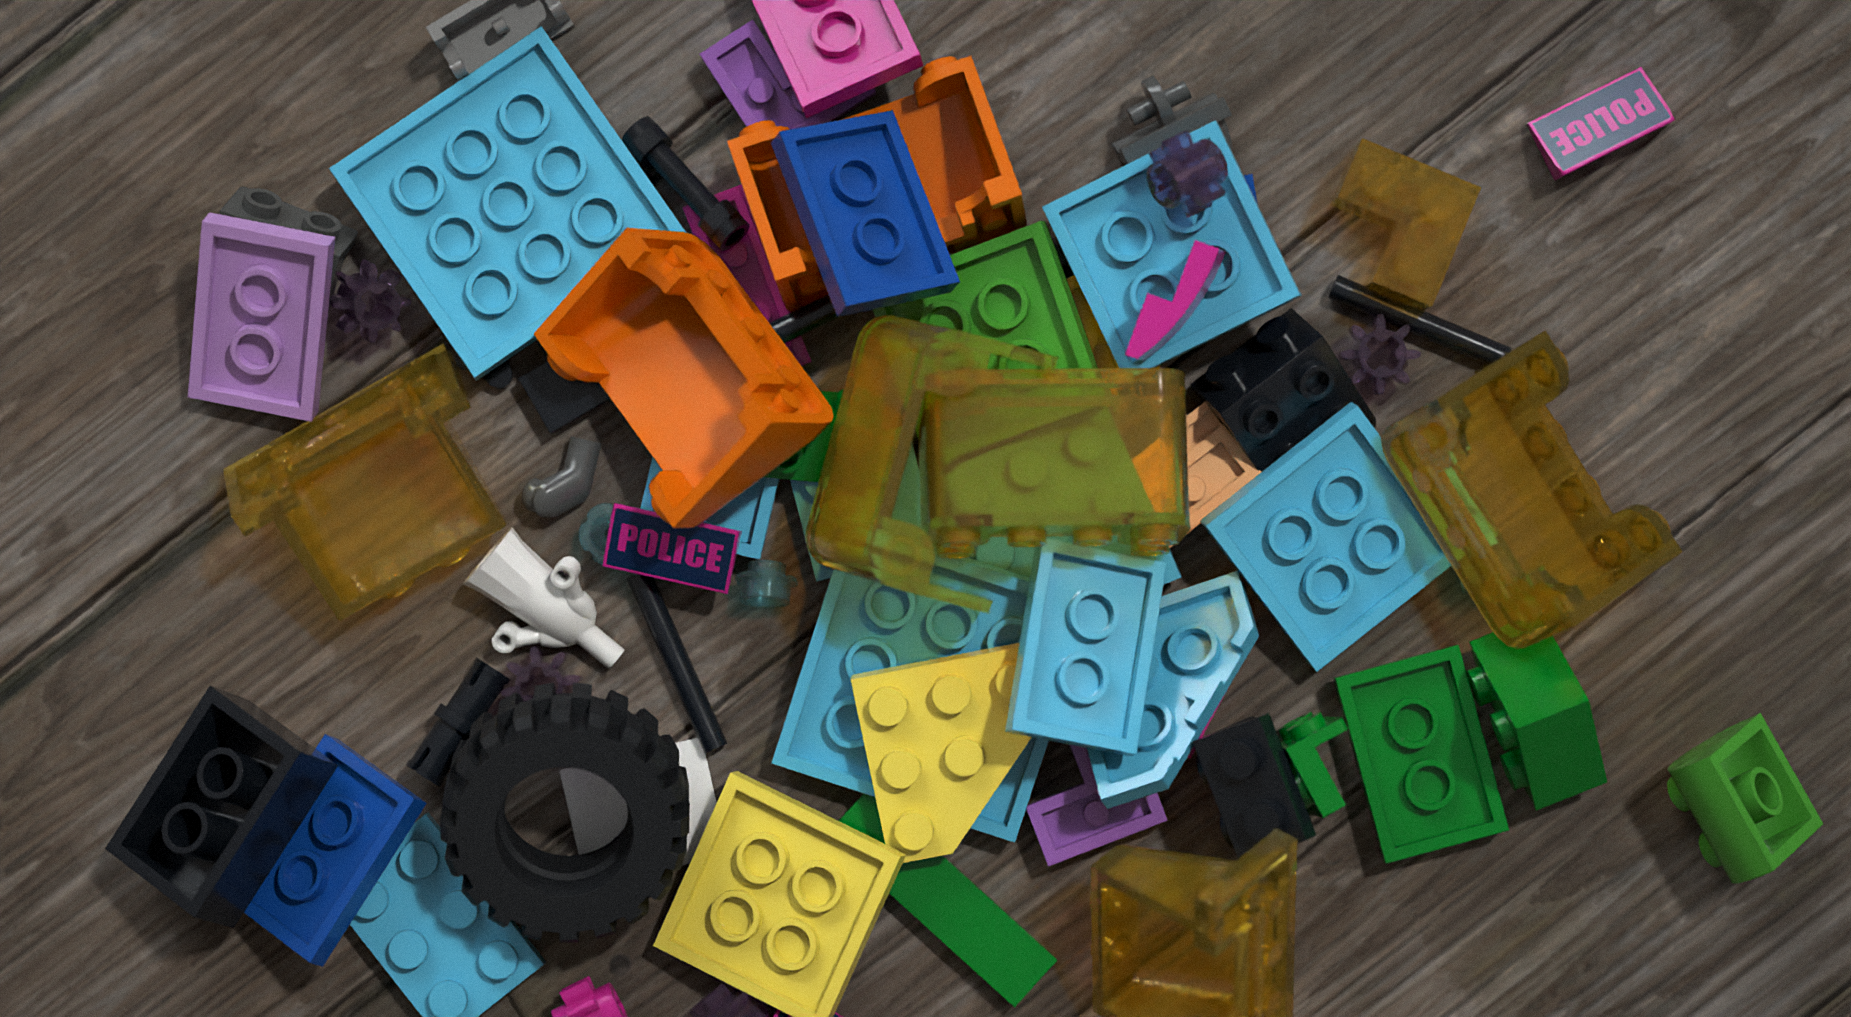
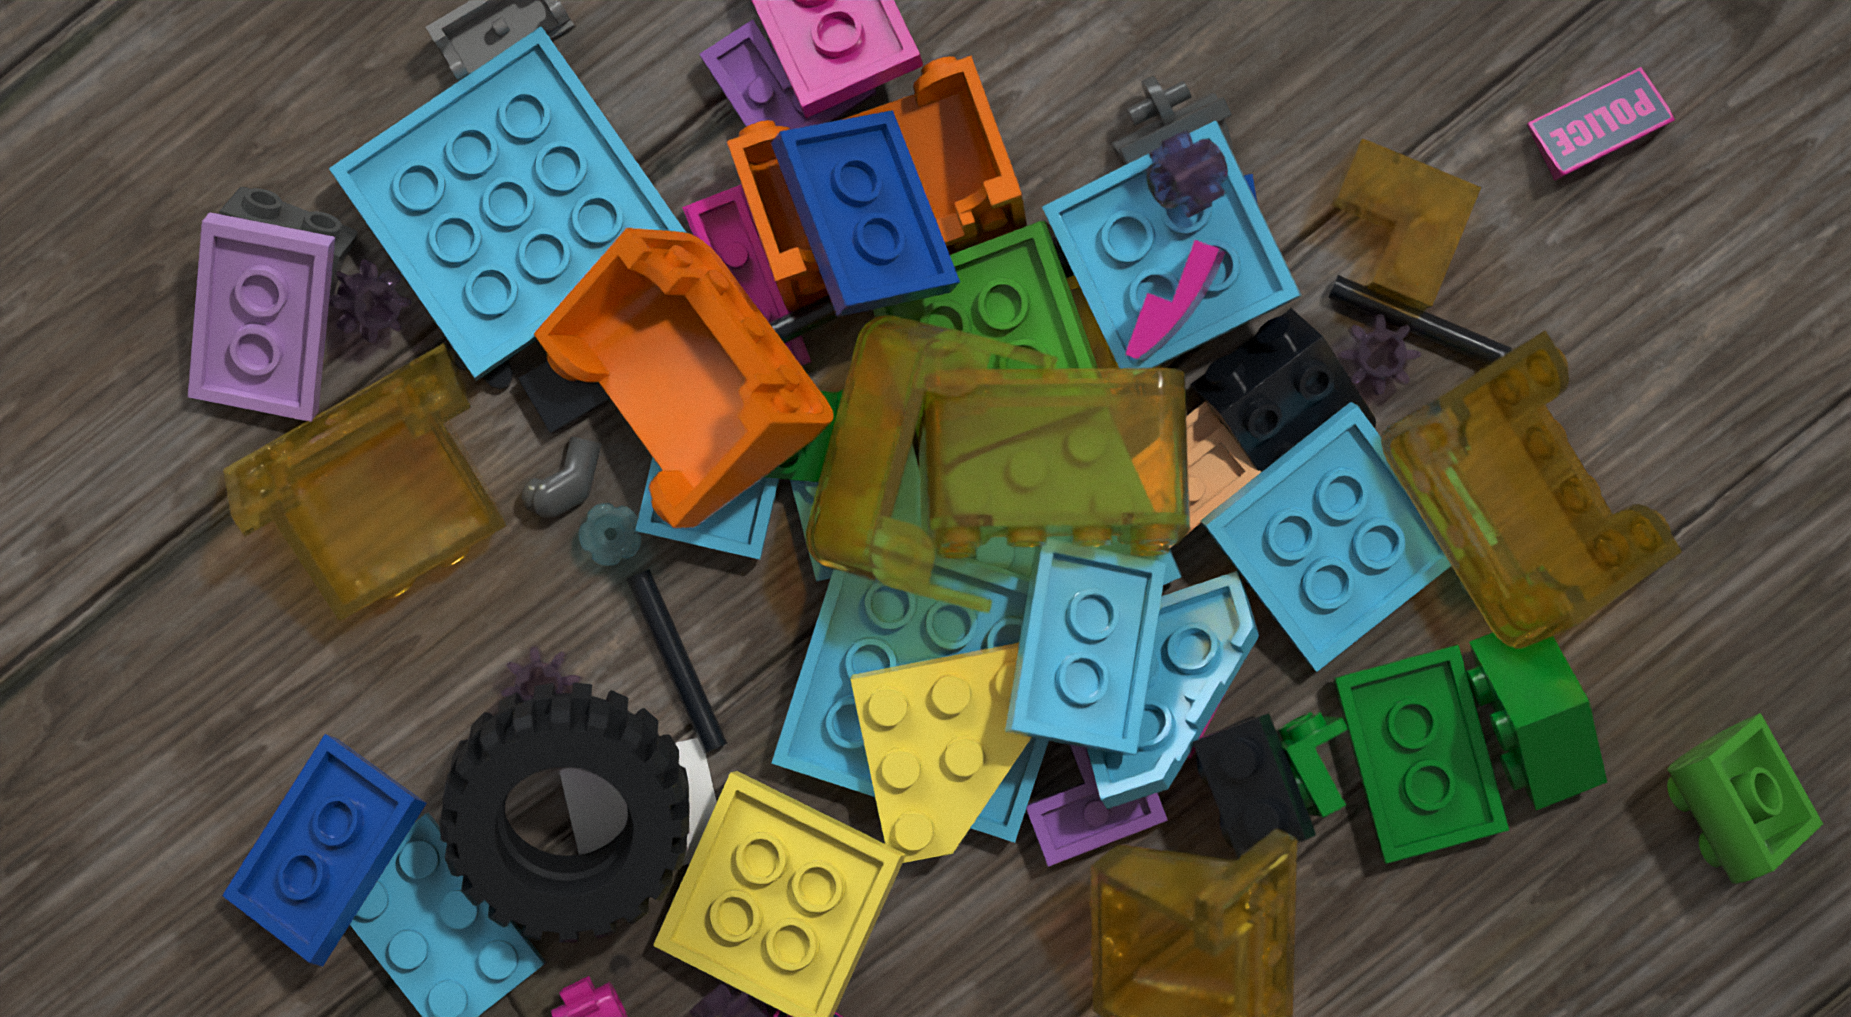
(221, 807): black brick -> none
(455, 720): black pin -> none
(542, 597): white piece -> none
(653, 147): black bar -> none
(689, 556): dark blue slope -> none
(765, 584): clear light blue plate -> none
(962, 915): green tile -> none

